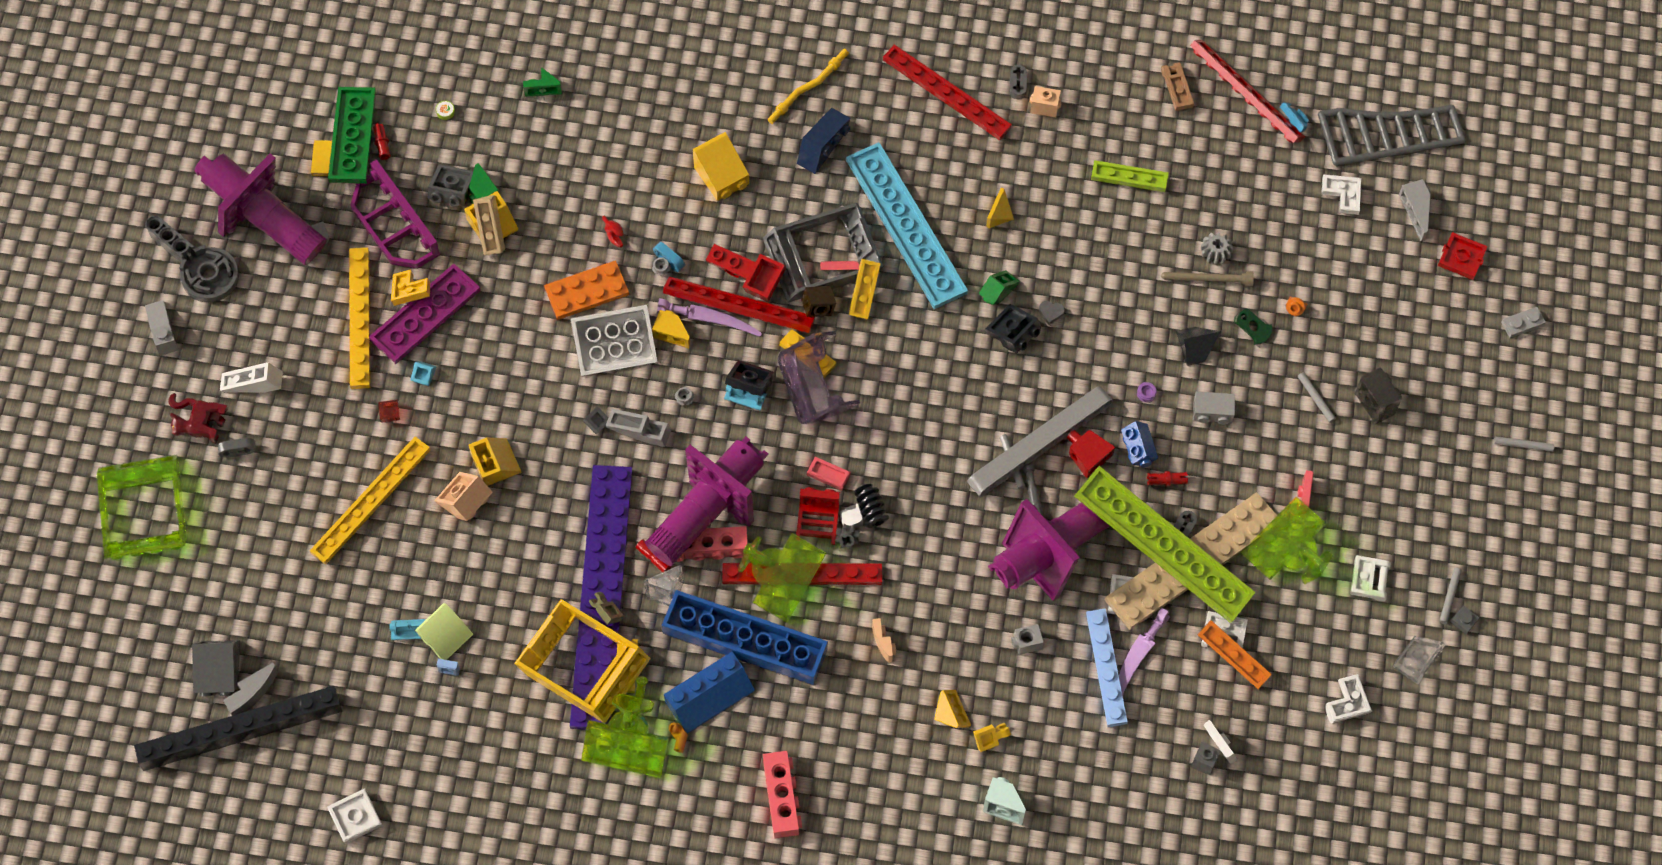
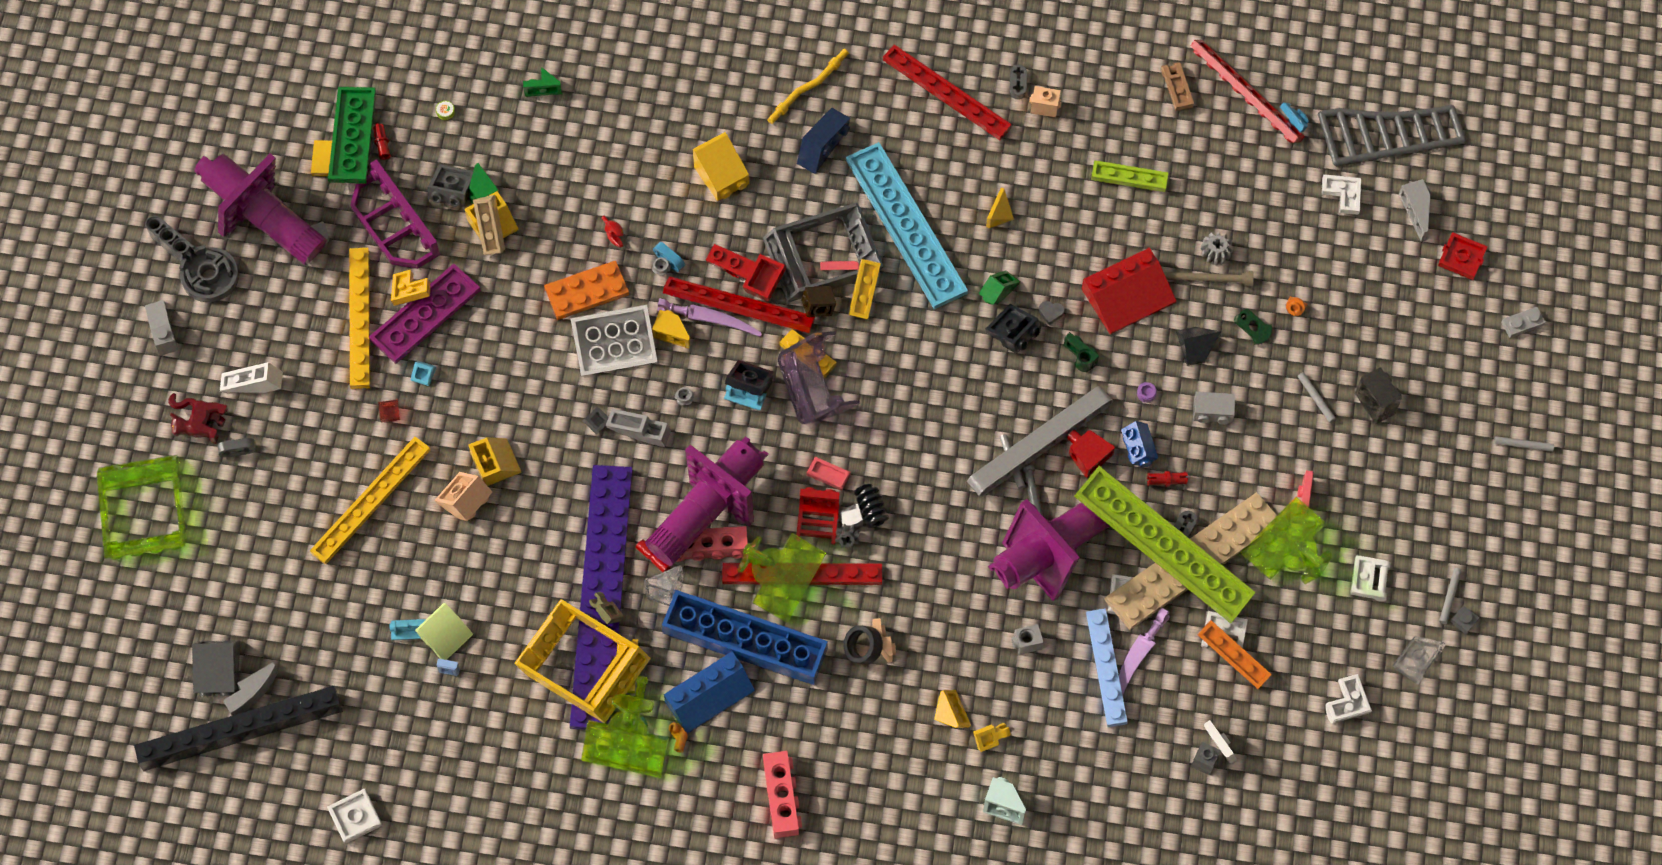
(850, 644): none -> black tyre
(1081, 350): none -> dark green plate
(1128, 291): none -> red slope

